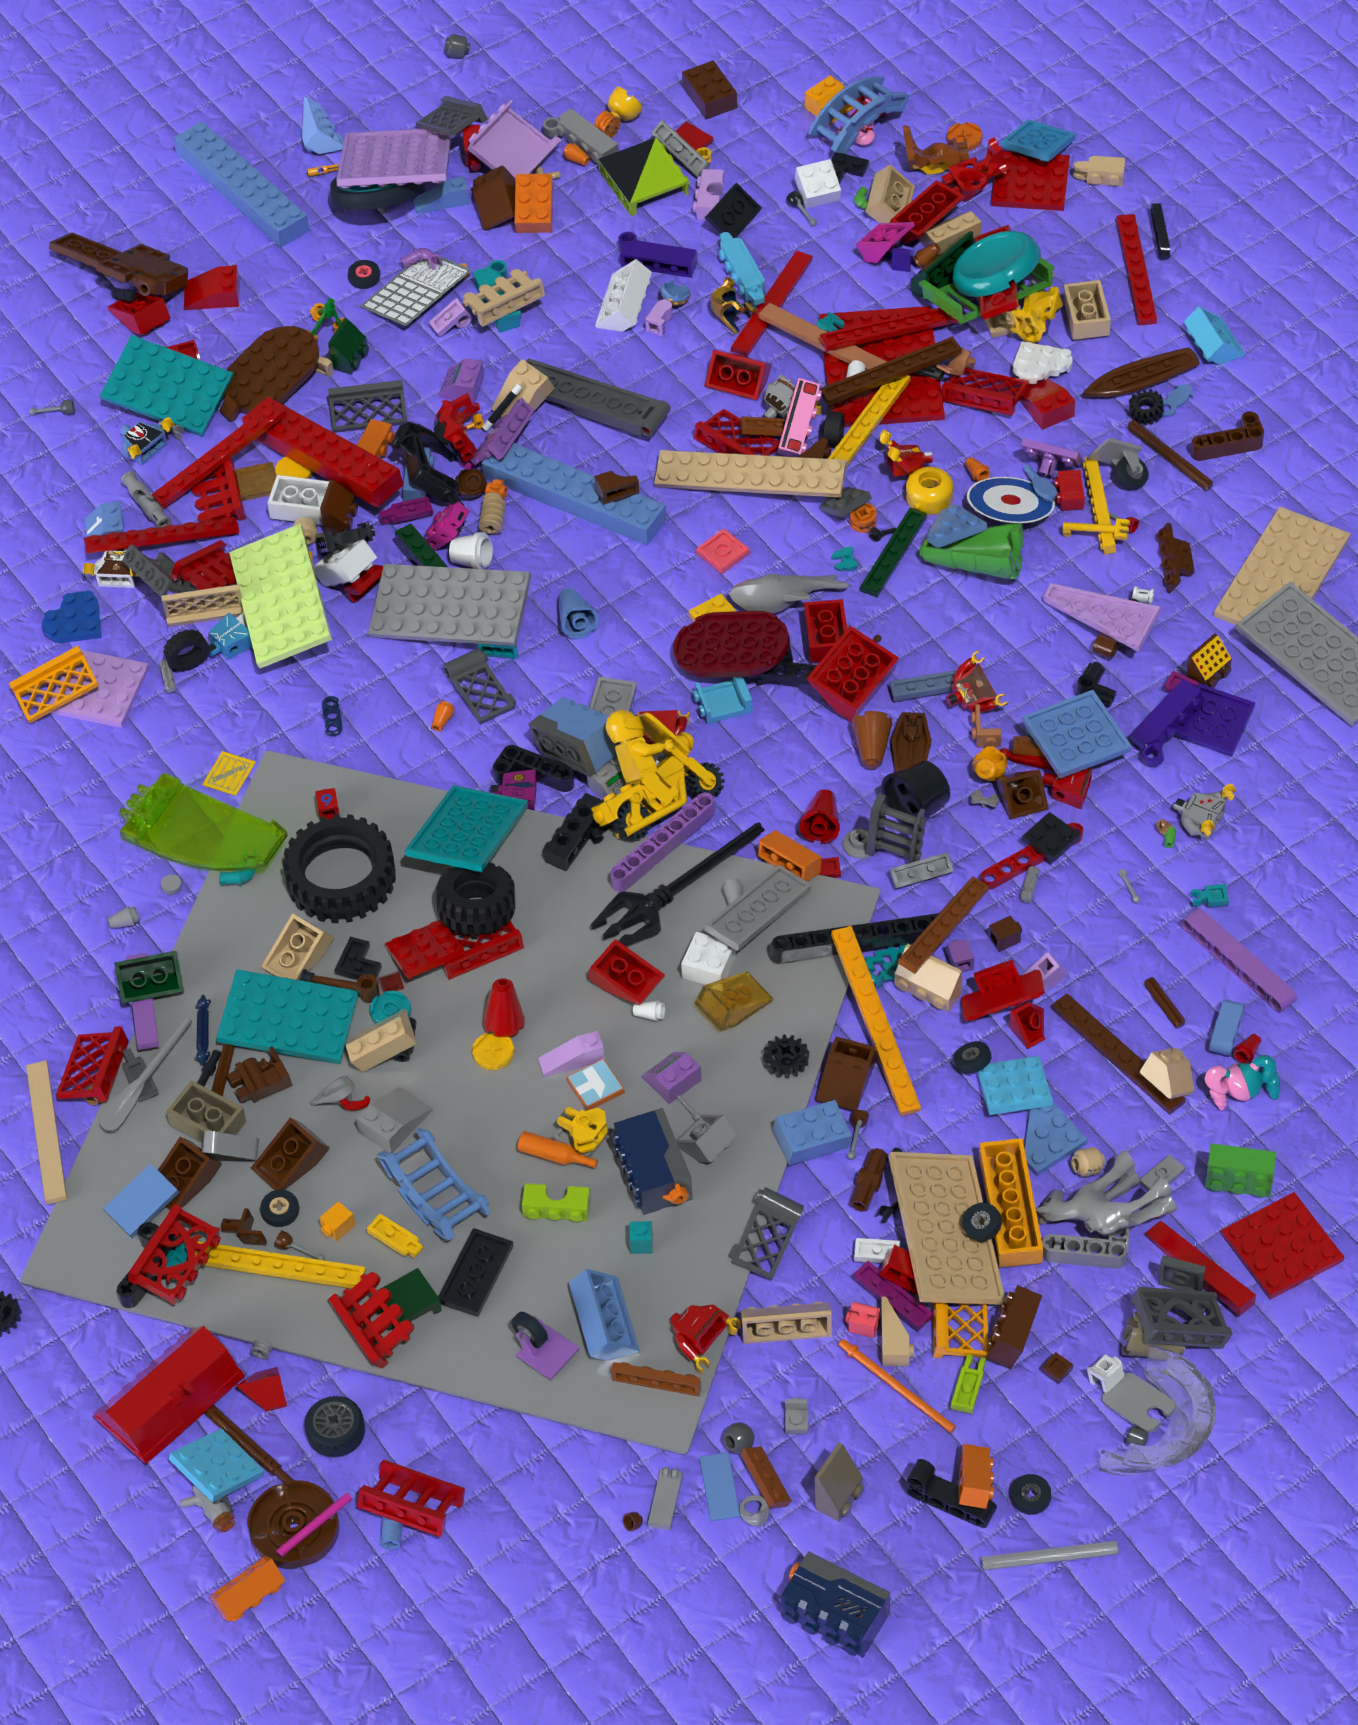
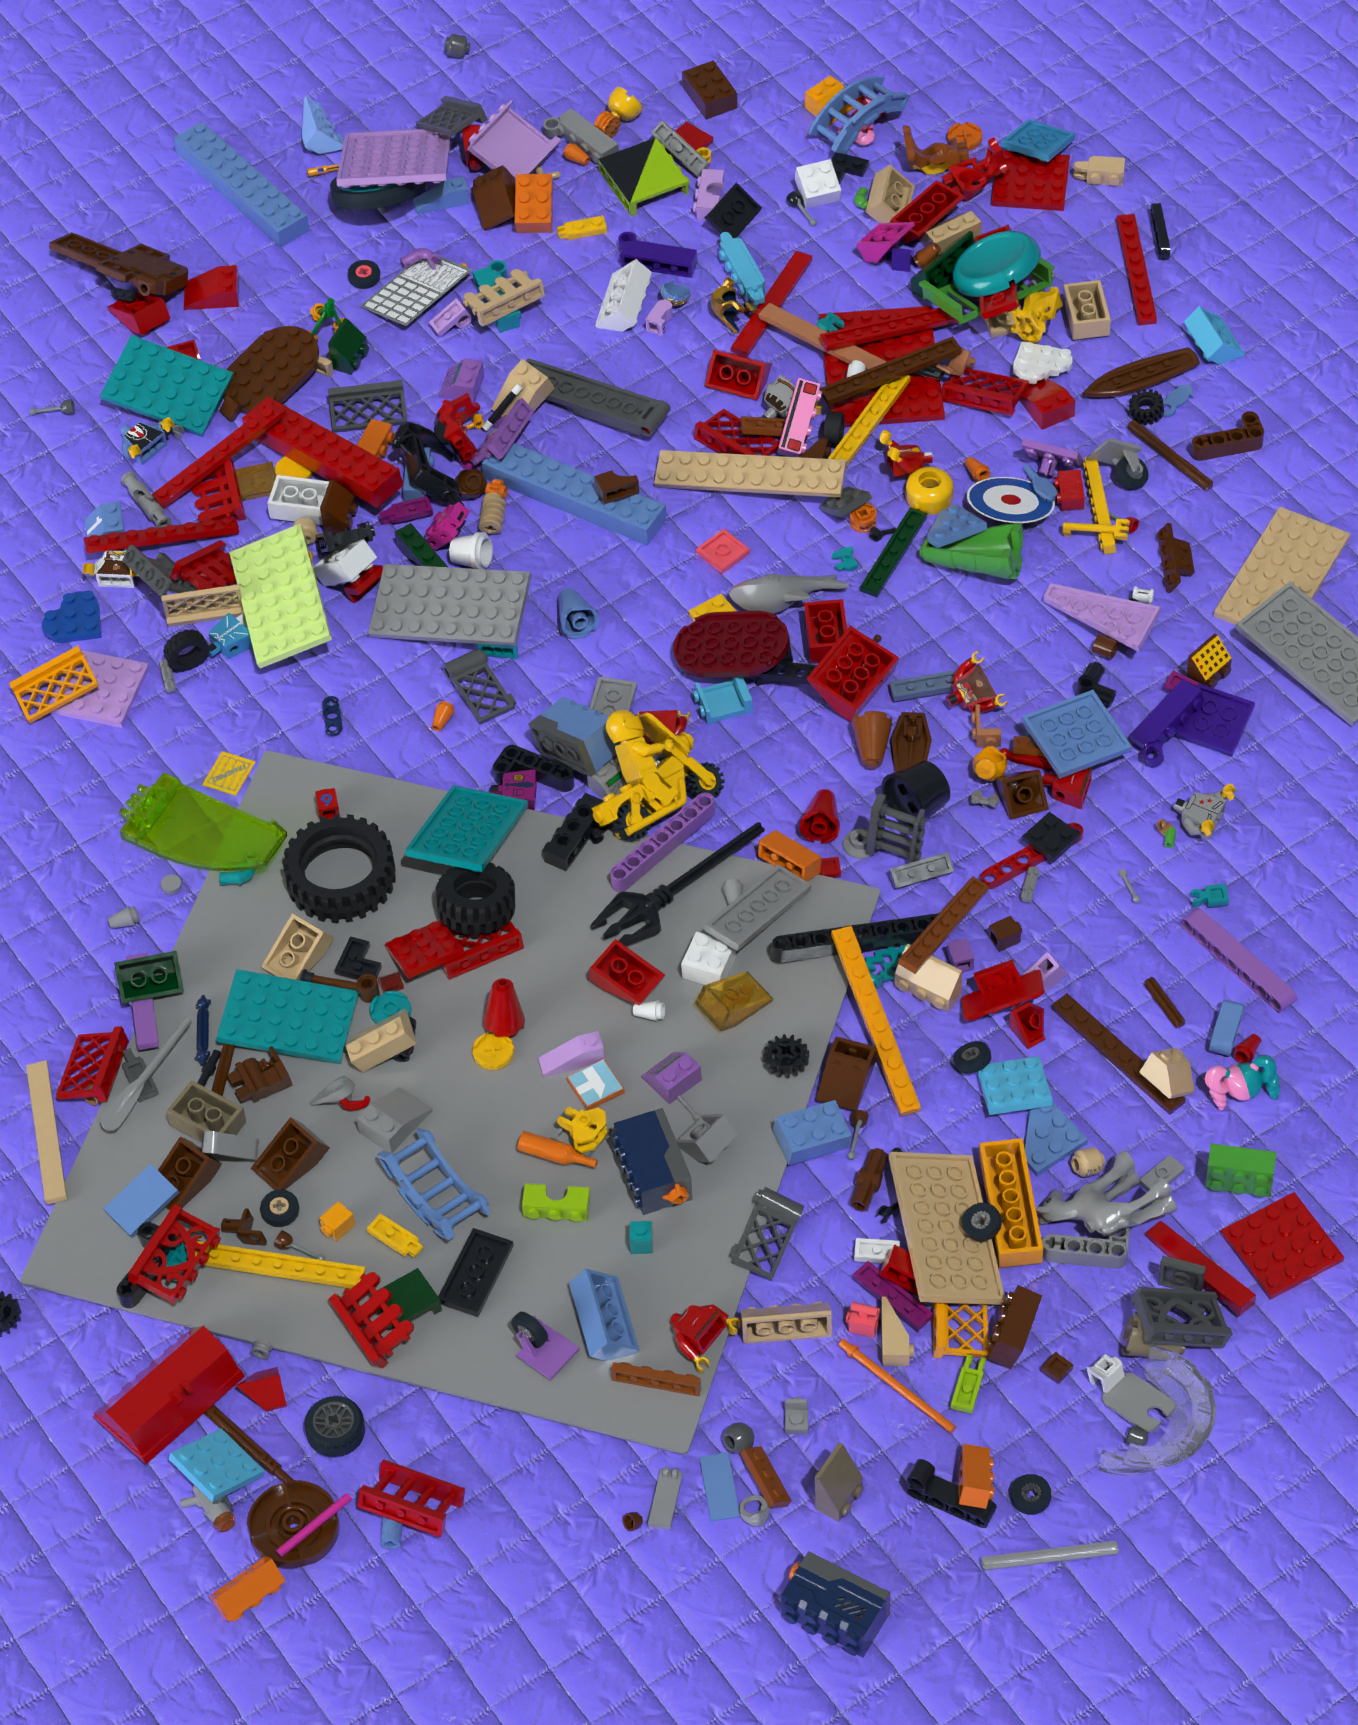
(582, 228): none -> yellow hinge

